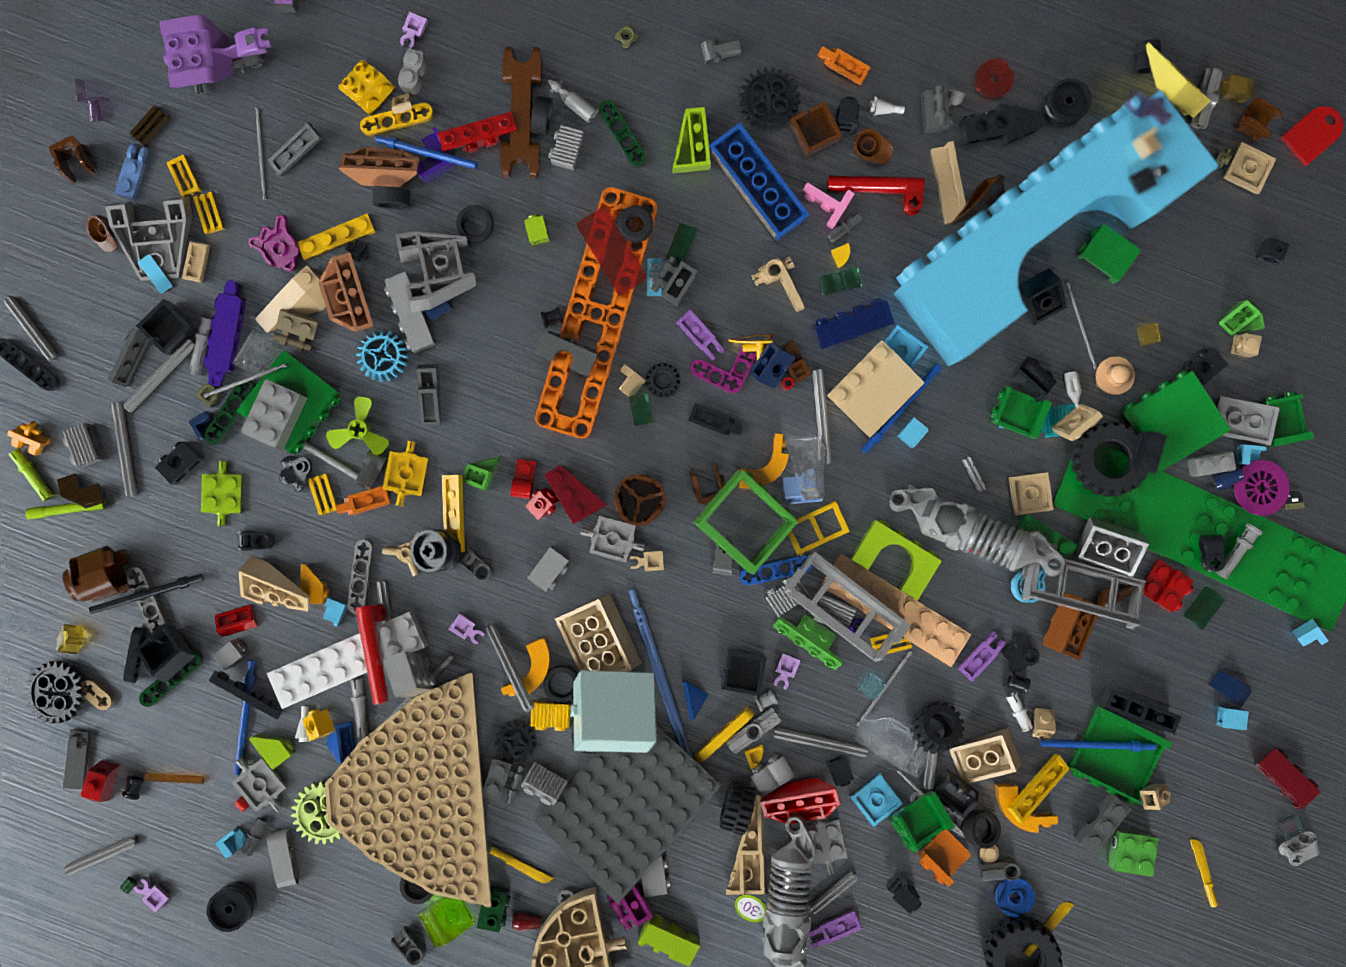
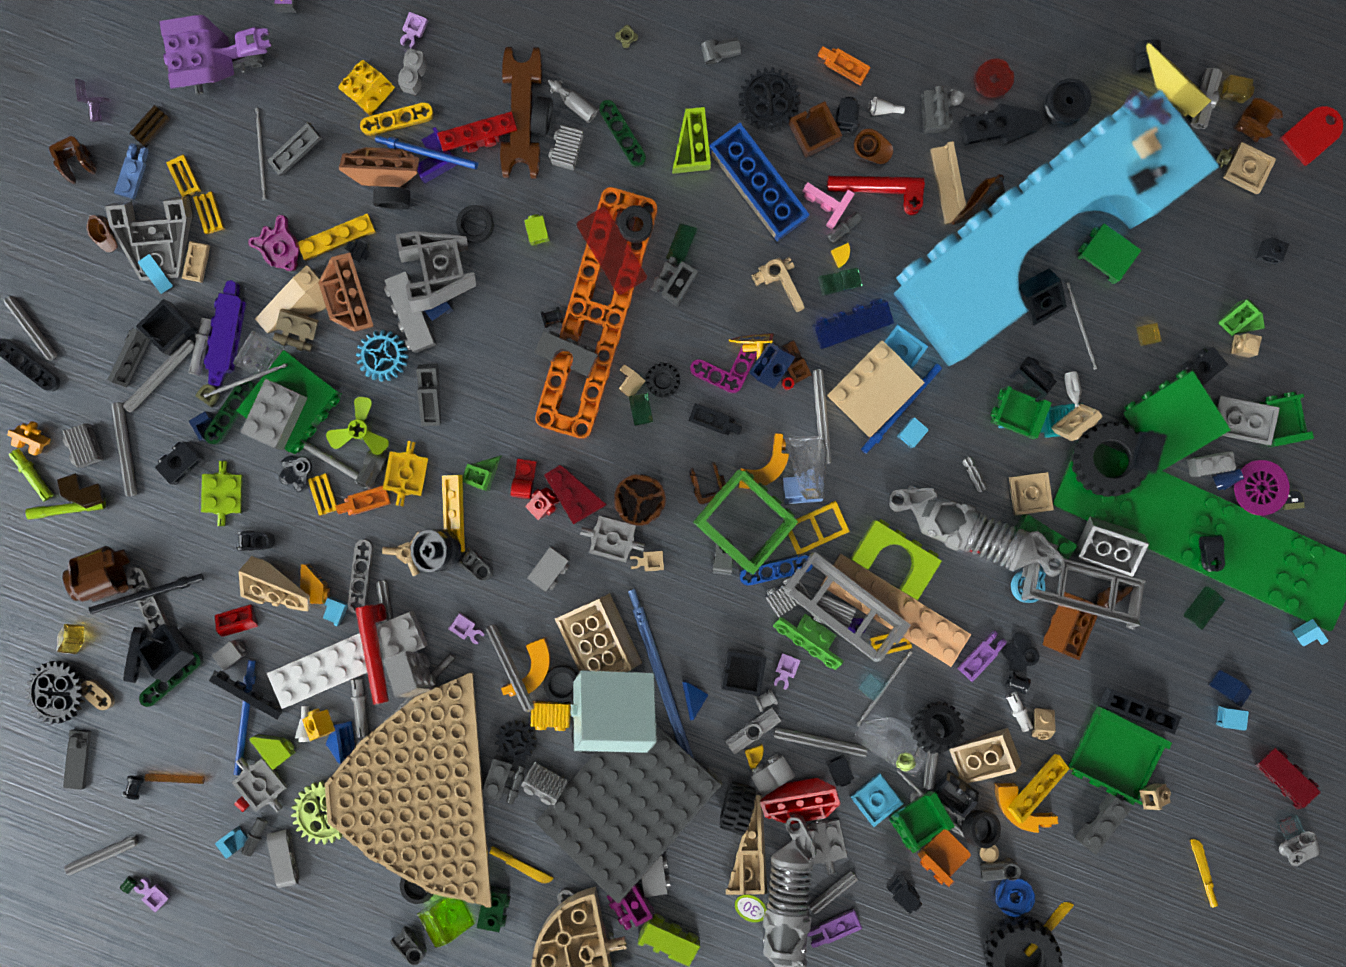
(99, 784): red torso -> none
(231, 907): black wheel -> none
(402, 103): tan plate -> none
(525, 922): dark red cone -> none
(654, 267): medium azure sticker -> none
(699, 333): medium lavender hinge -> none
(724, 734): yellow beam -> none
(905, 758): none -> yellowish green plate
(1115, 375): light nougat plate -> none
(1133, 745): blue bar -> none
(1133, 852): bright green brick -> none
(1166, 586): red plate -> none
(1243, 544): light grey pin -> none
(1248, 453): medium azure panel -> none

